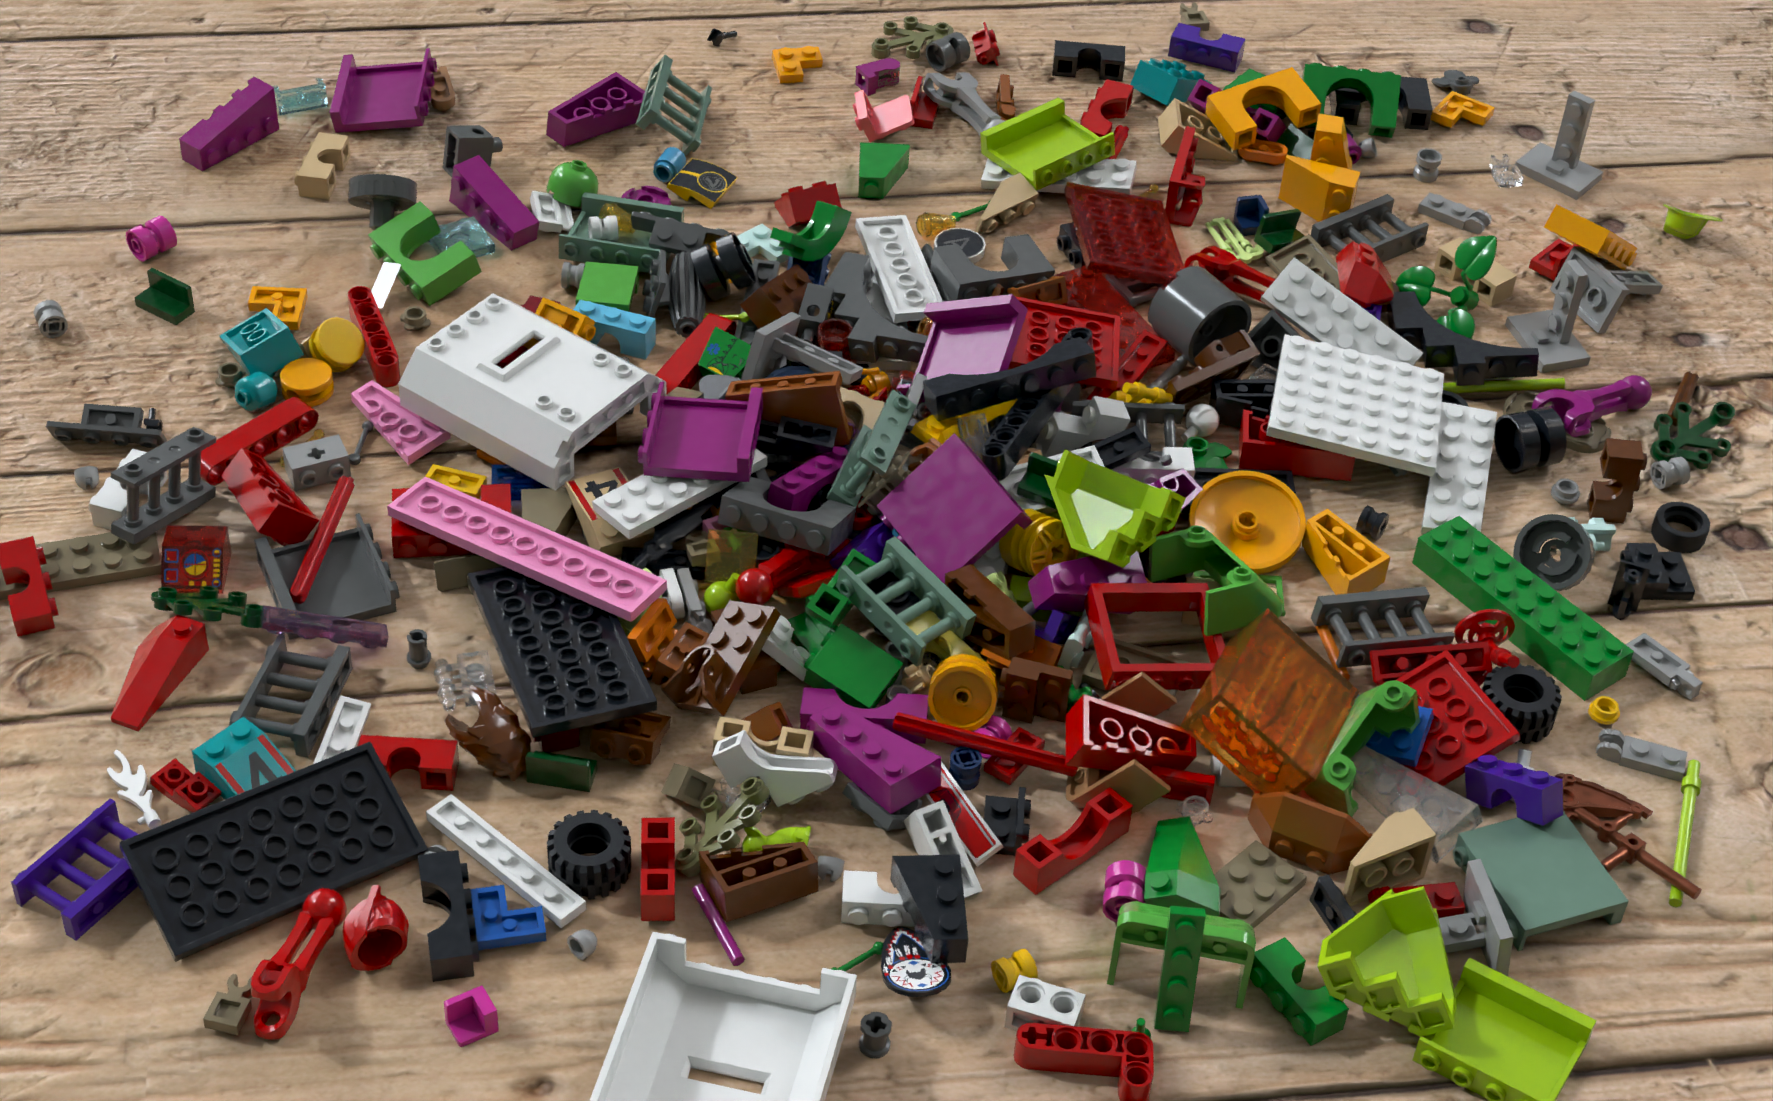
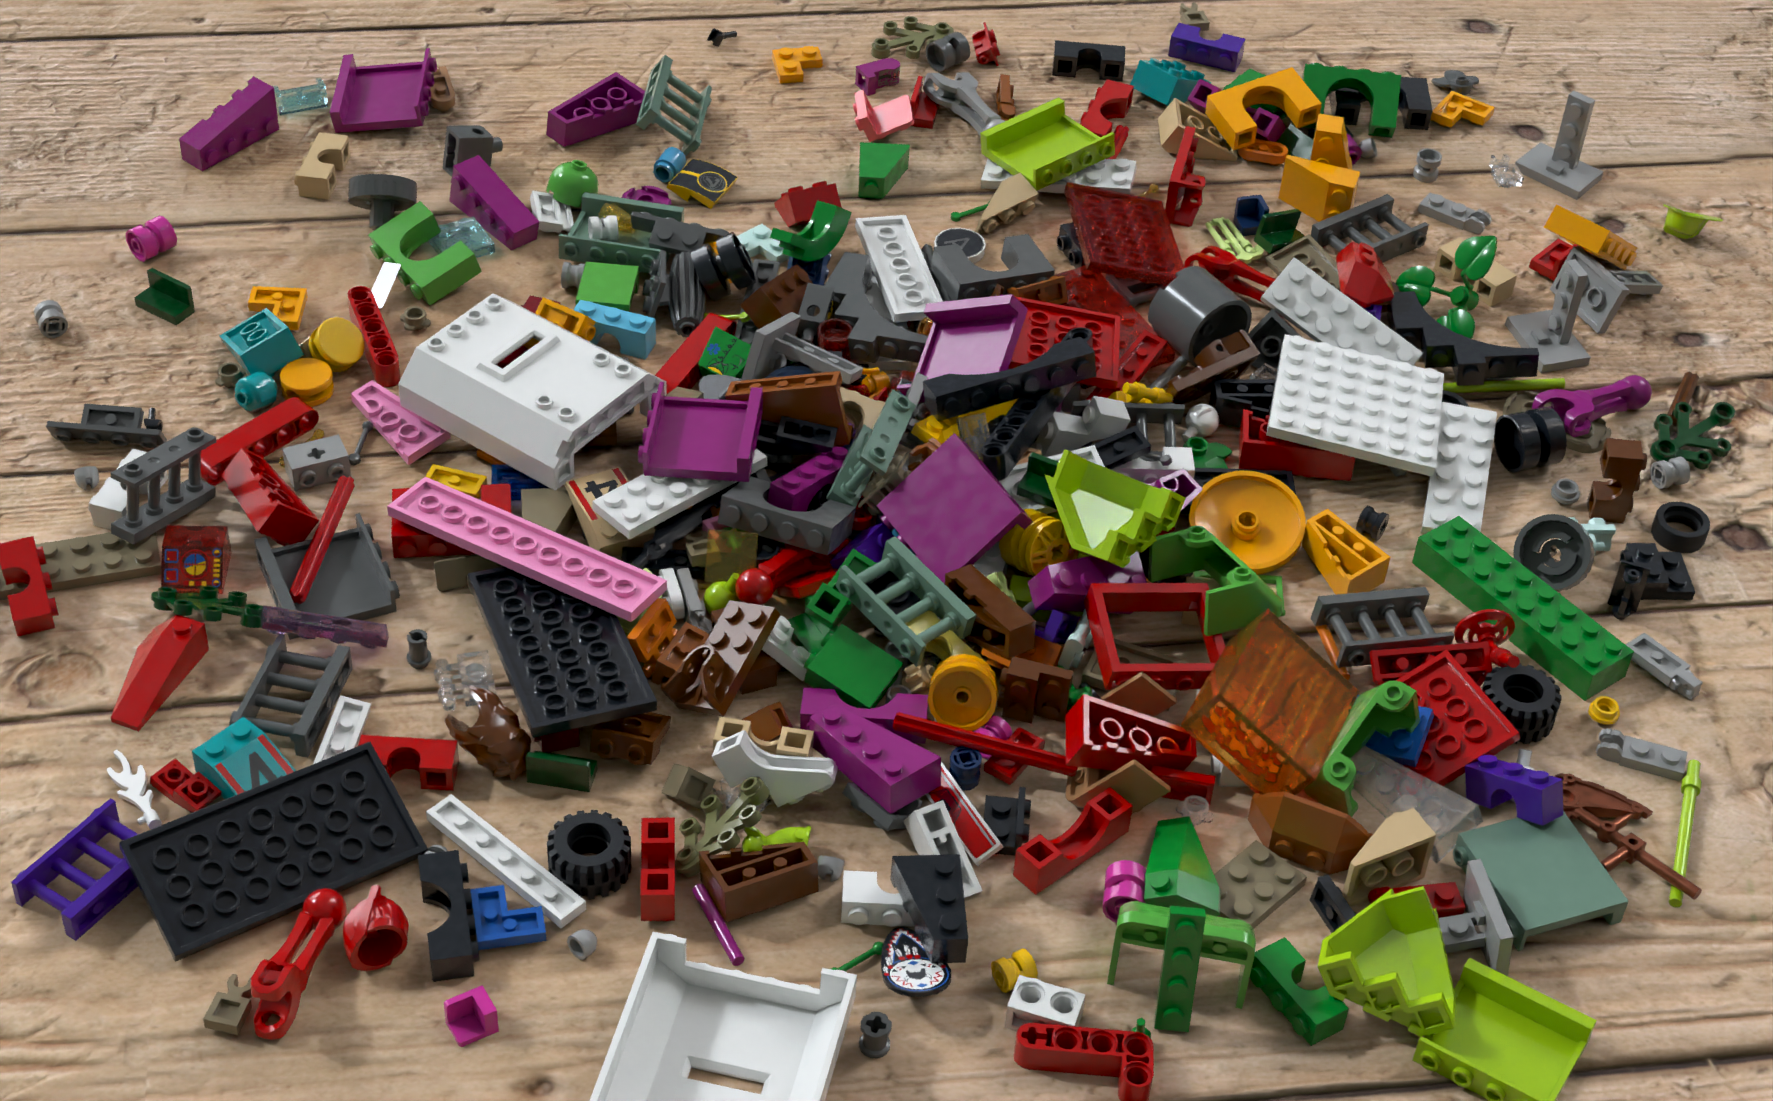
(932, 223): clear yellow cone -> none

